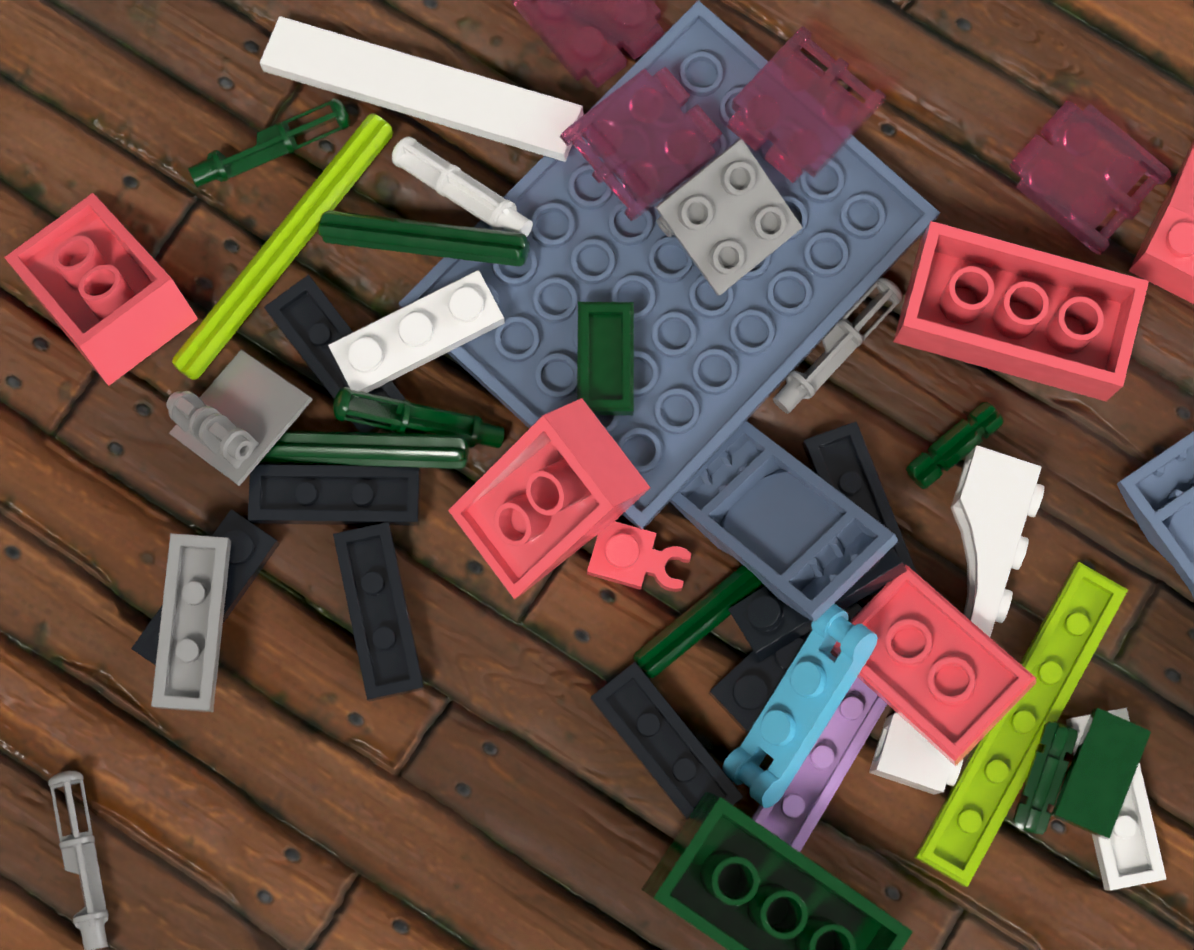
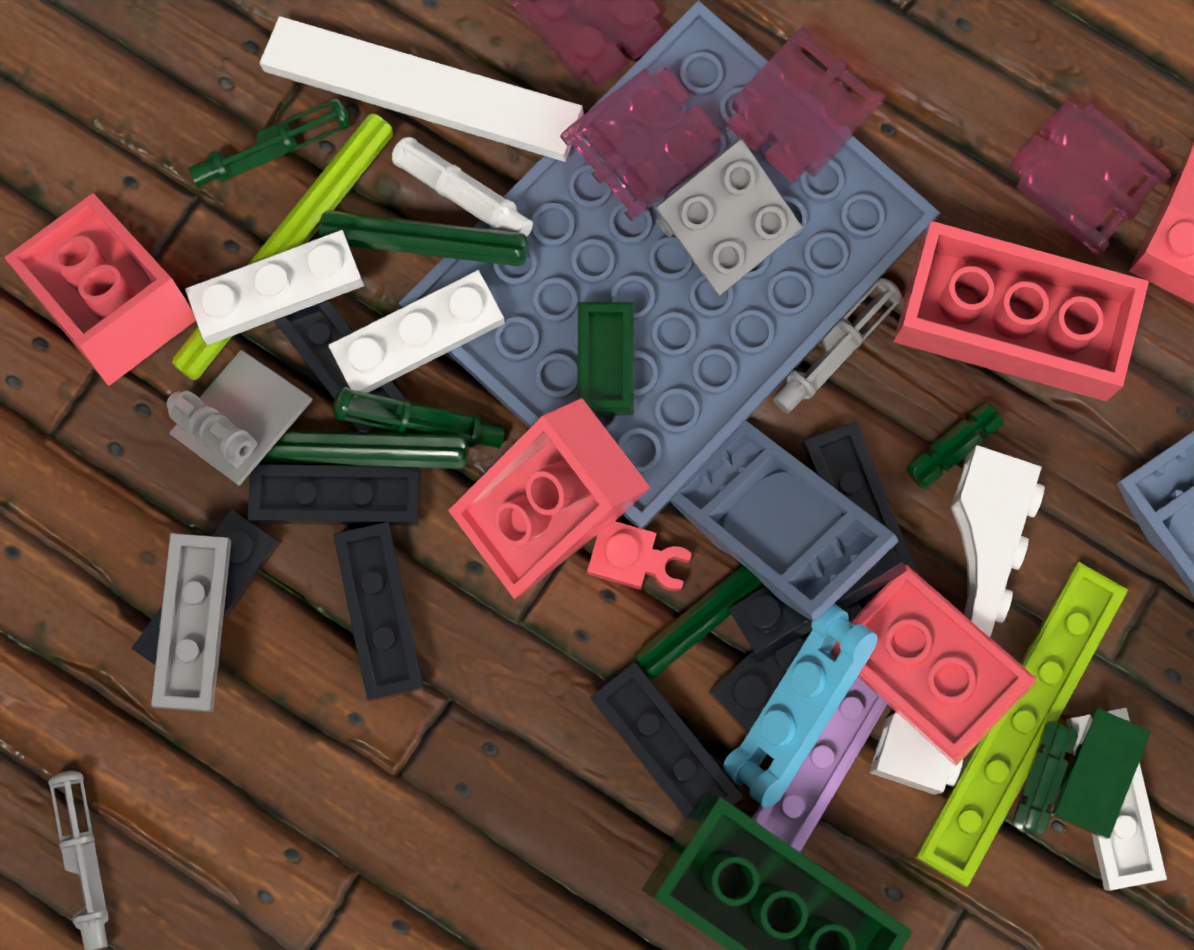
(274, 287): none -> white plate

